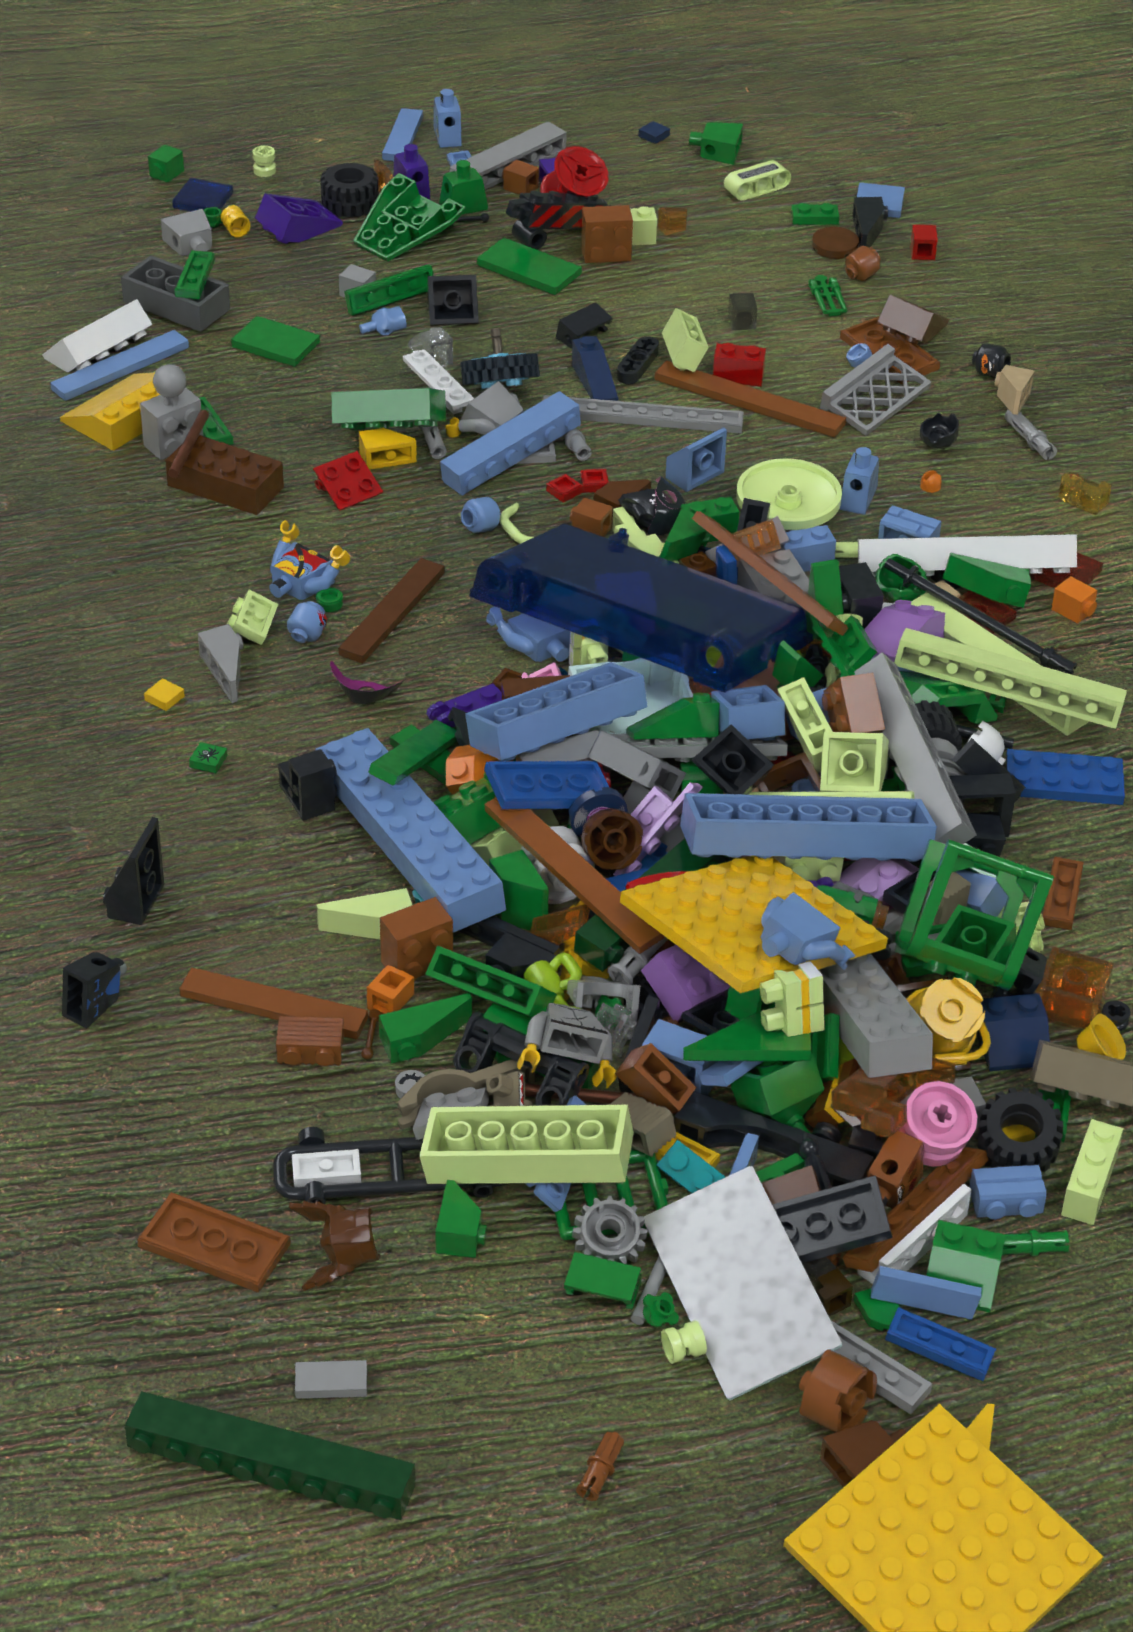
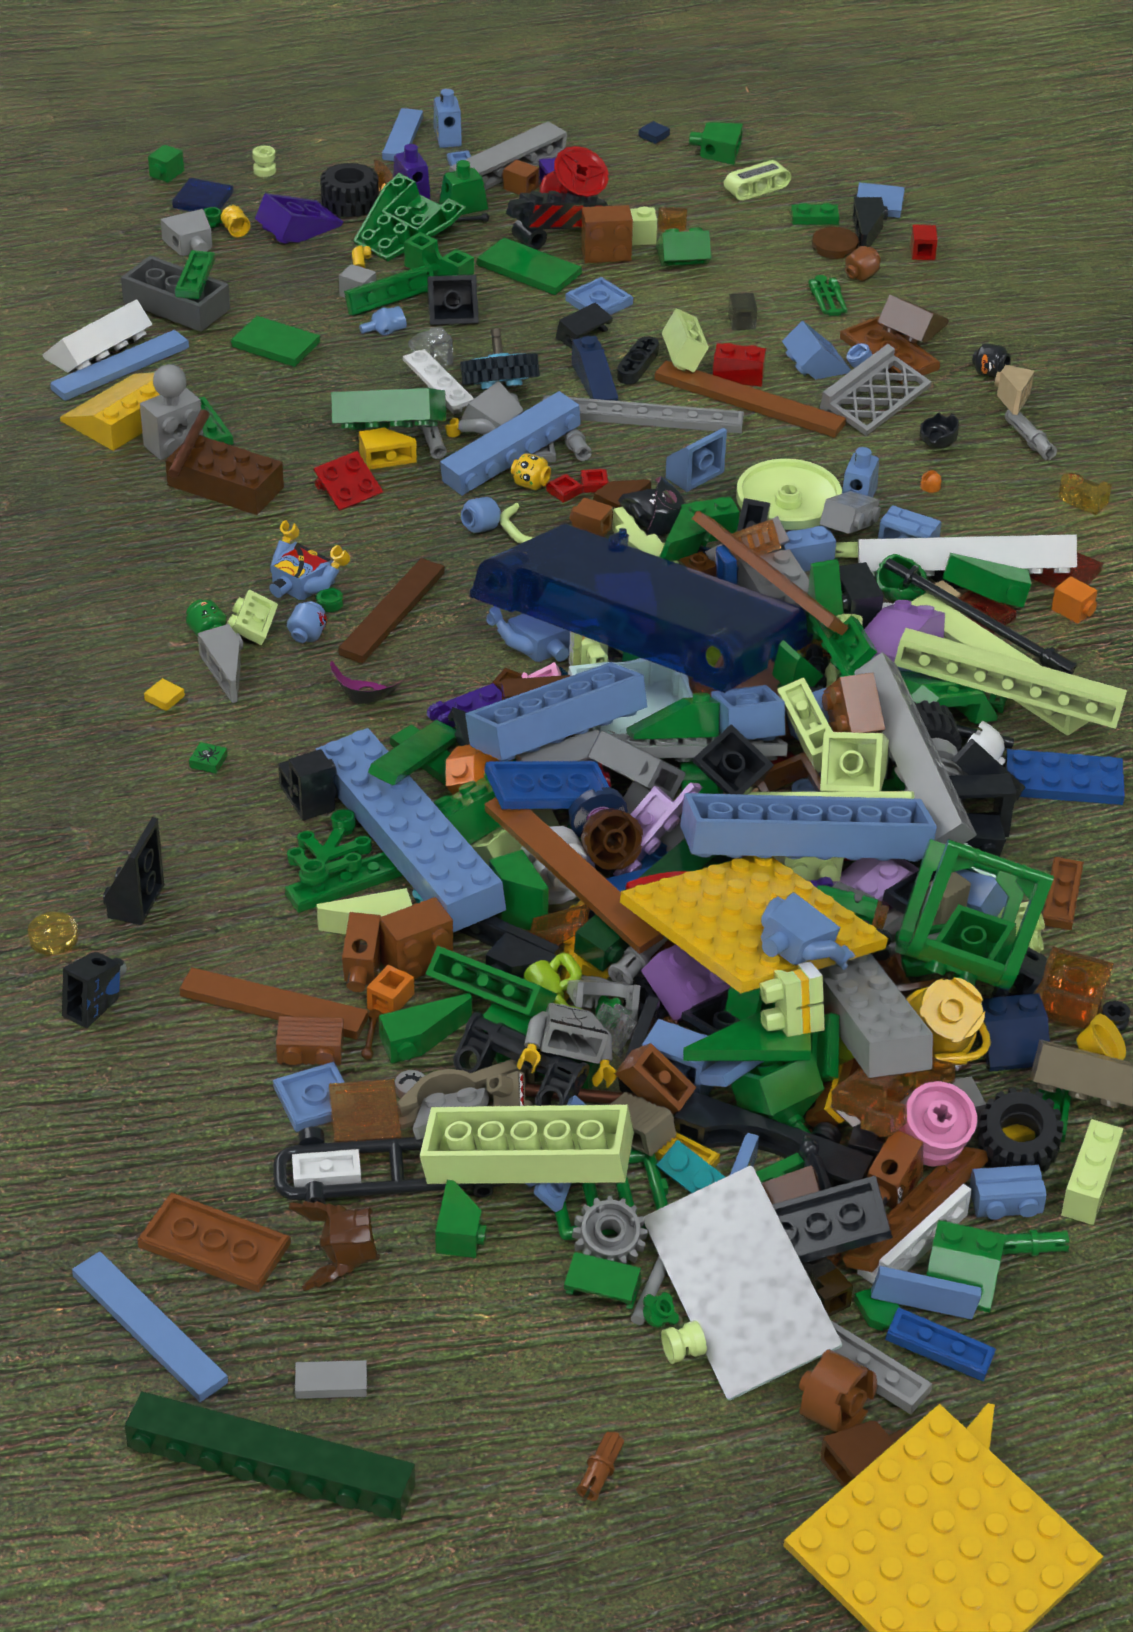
(53, 933): none -> clear yellow piece
(150, 1326): none -> medium blue tile
(204, 615): none -> green head
(307, 1096): none -> medium blue tile
(317, 870): none -> green plant
(342, 883): none -> green tile
(359, 254): none -> yellow arm
(360, 961): none -> dark orange torso
(364, 1110): none -> clear orange tile
(423, 250): none -> green arch
(531, 471): none -> yellow head
(603, 293): none -> medium blue tile
(684, 247): none -> green slope
(813, 353): none -> medium blue slope
(850, 512): none -> light grey brick

